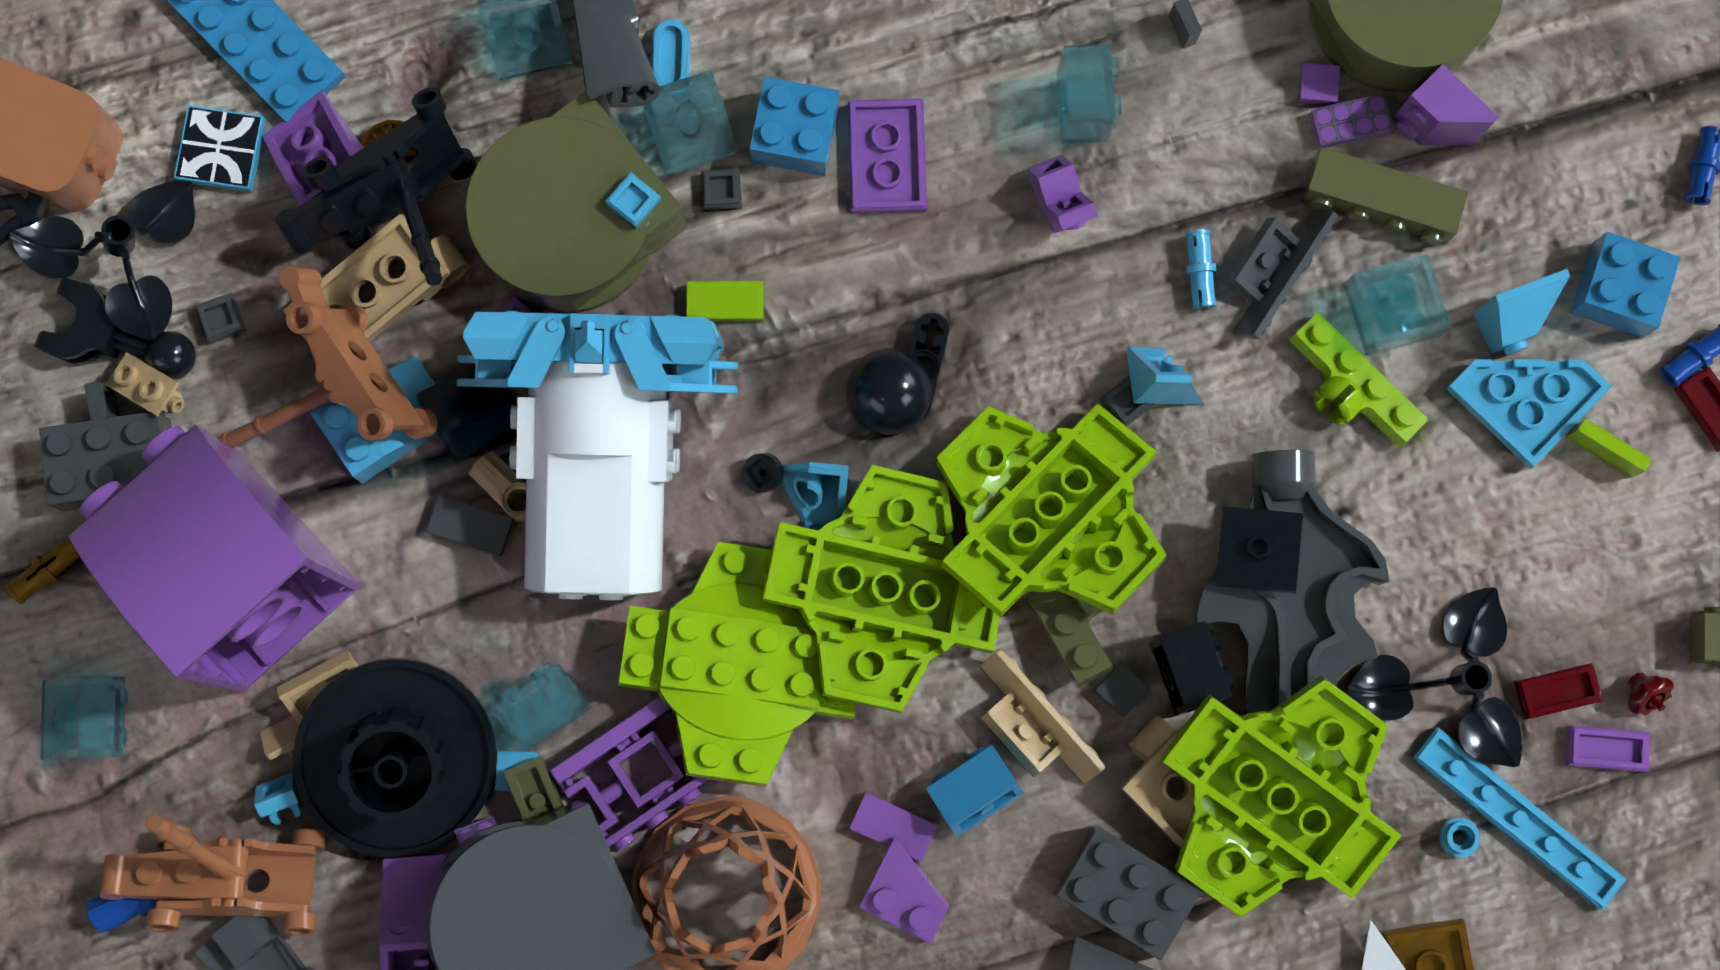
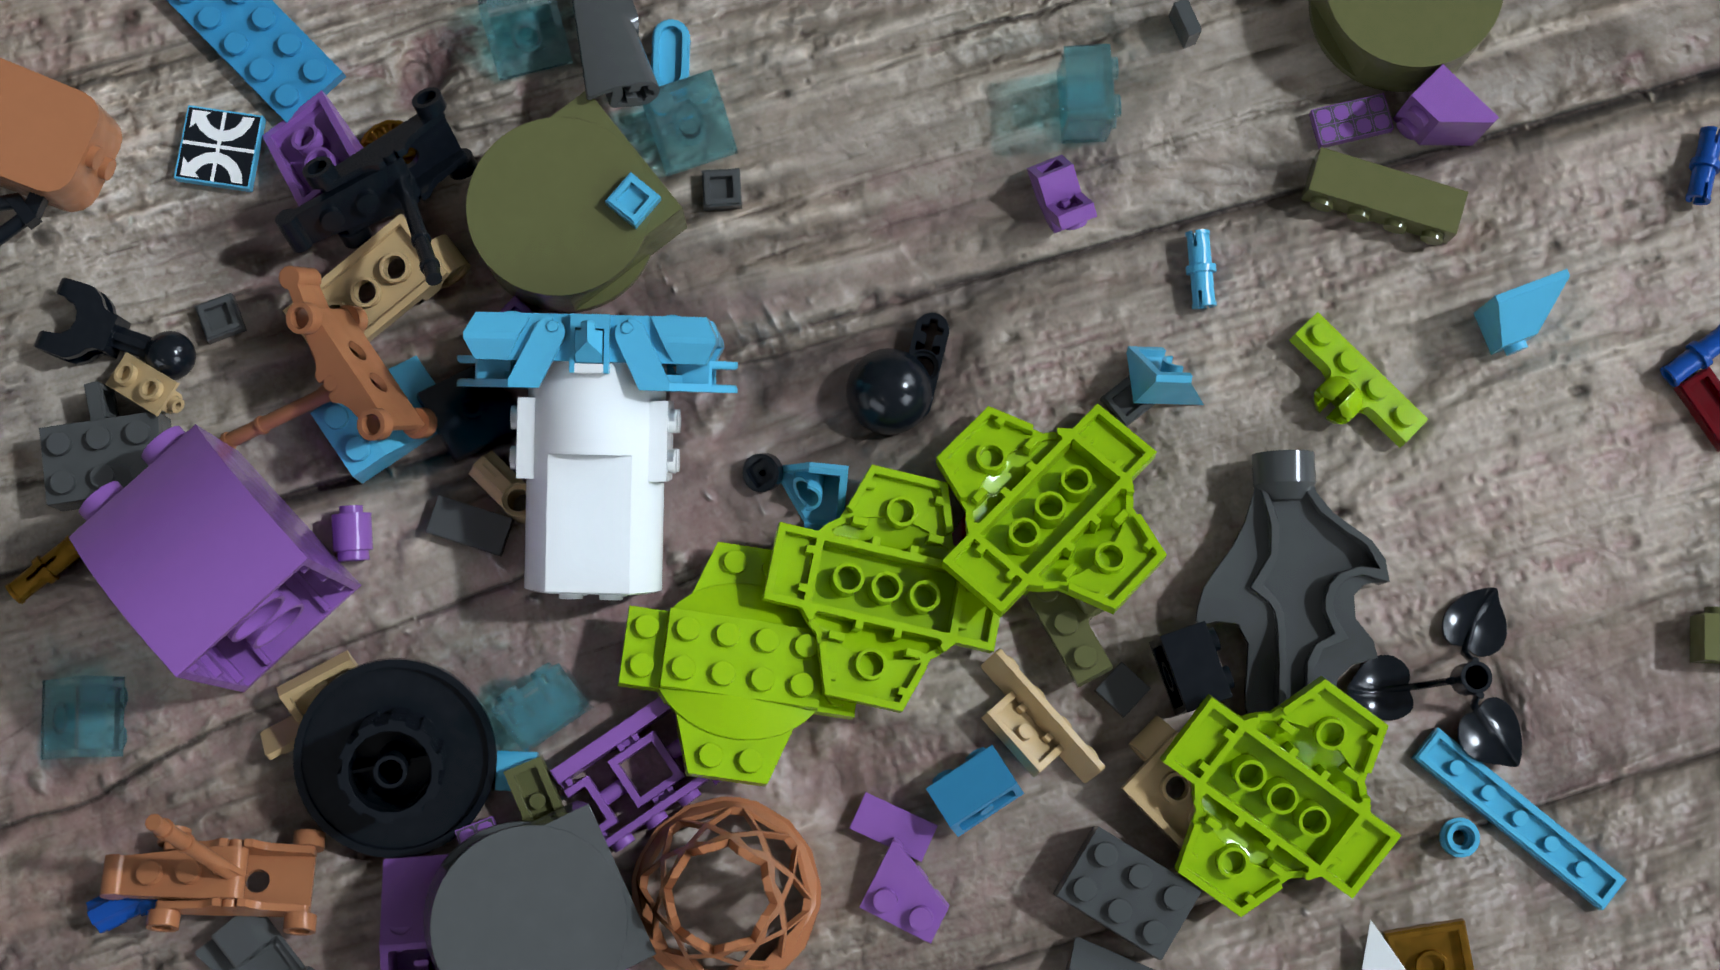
(133, 307): black plant -> none
(277, 795): medium azure tile -> none
(352, 533): none -> medium lavender brick
(726, 300): lime tile -> none
(794, 126): dark azure brick -> none
(887, 156): medium lavender tile -> none
(1259, 549): black plate -> none
(1274, 265): dark grey bracket -> none
(1319, 83): medium lavender tile -> none
(1397, 304): clear light blue brick -> none
(1528, 400): medium azure plate -> none
(1558, 691): dark red tile -> none
(1608, 748): medium lavender tile -> none
(1609, 448): lime tile -> none
(1625, 284): dark azure brick -> none
(1648, 693): dark red piece -> none

